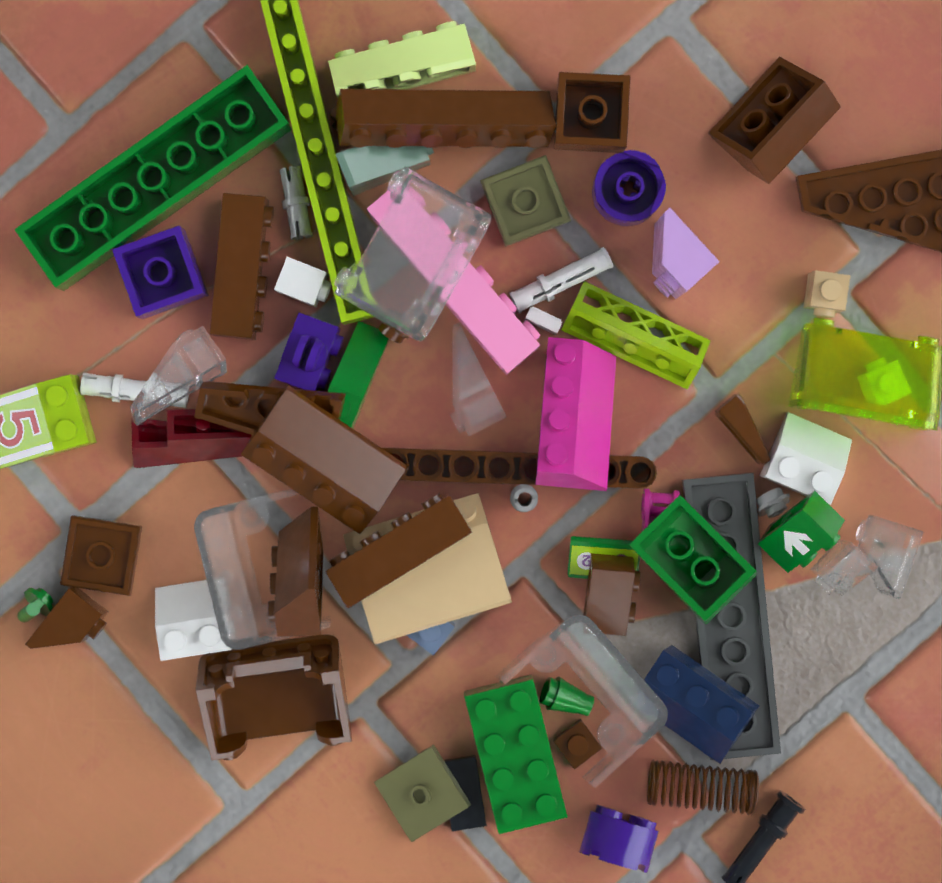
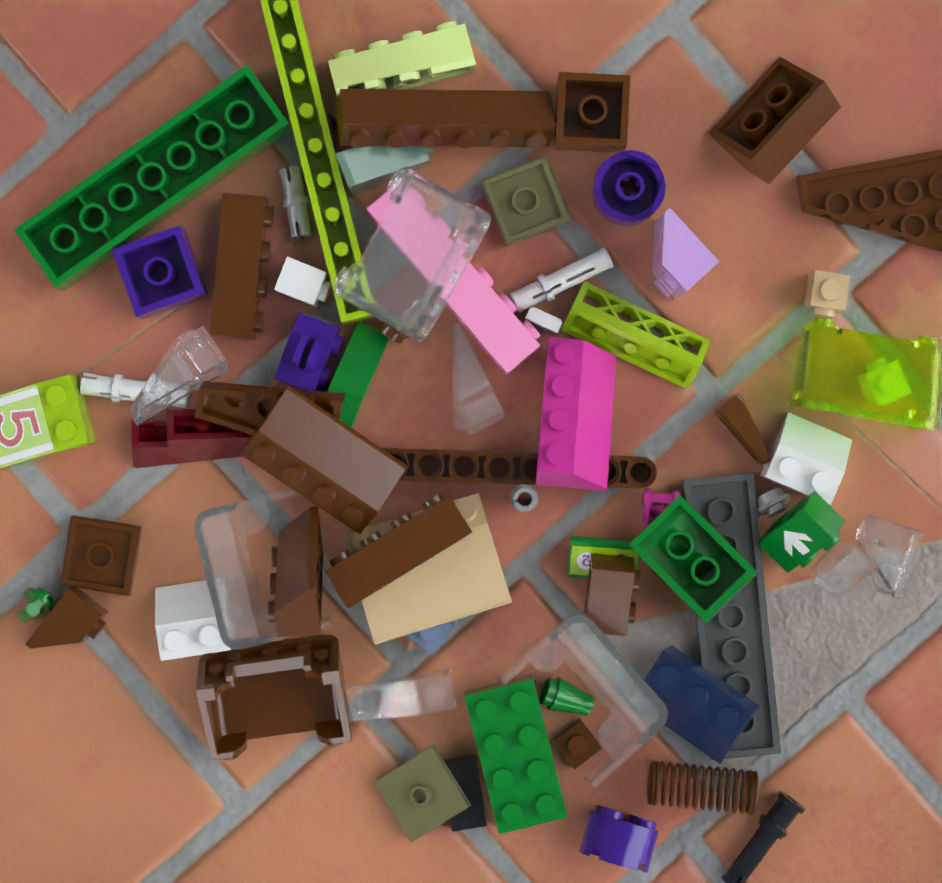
(402, 696): none -> clear slope

